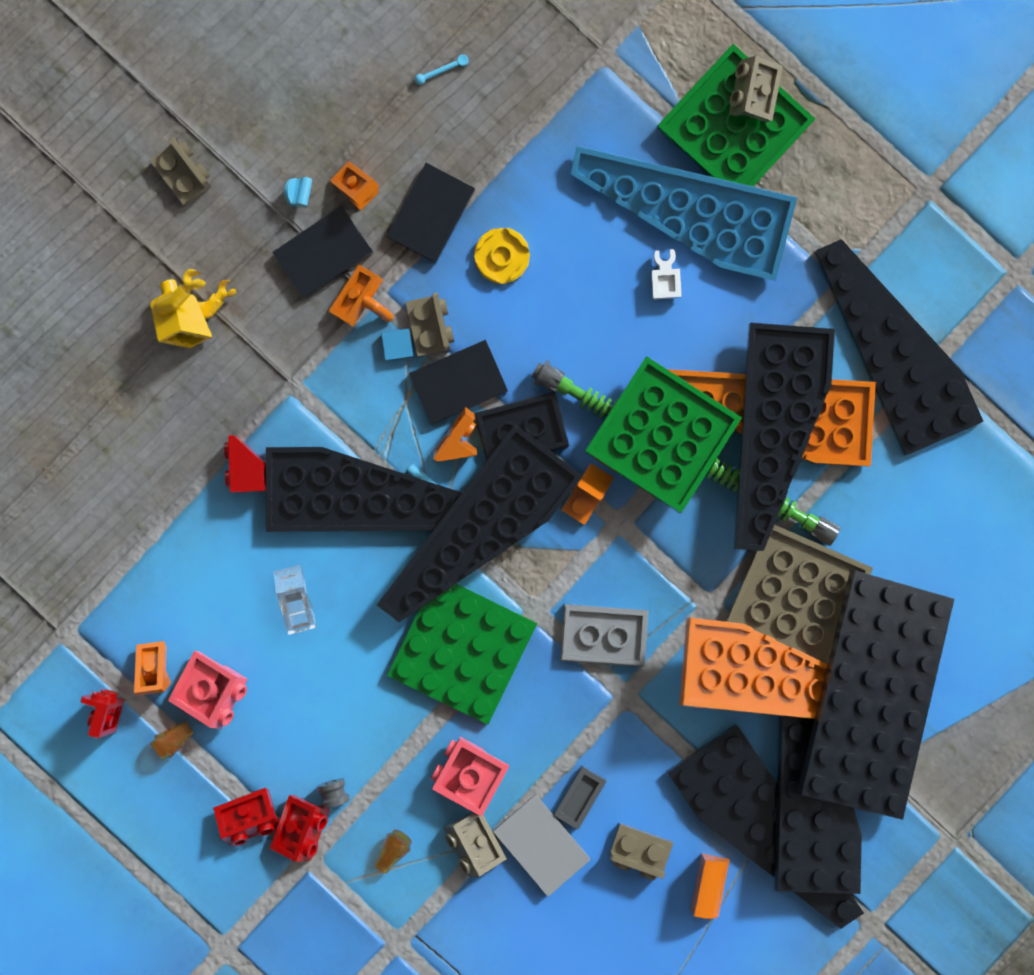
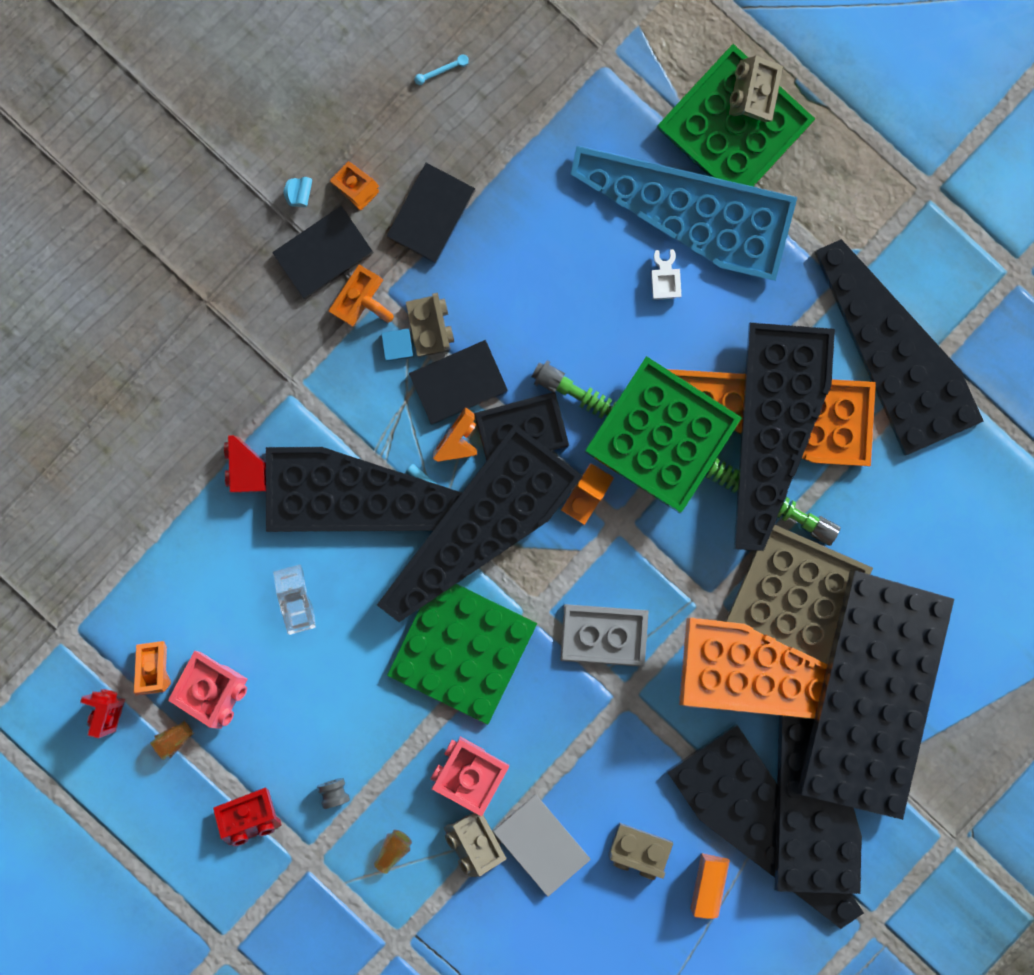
(179, 315): yellow torso -> none
(180, 172): dark tan bracket -> none
(299, 829): red bracket -> none
(502, 255): yellow tile -> none
(580, 797): dark grey tile -> none

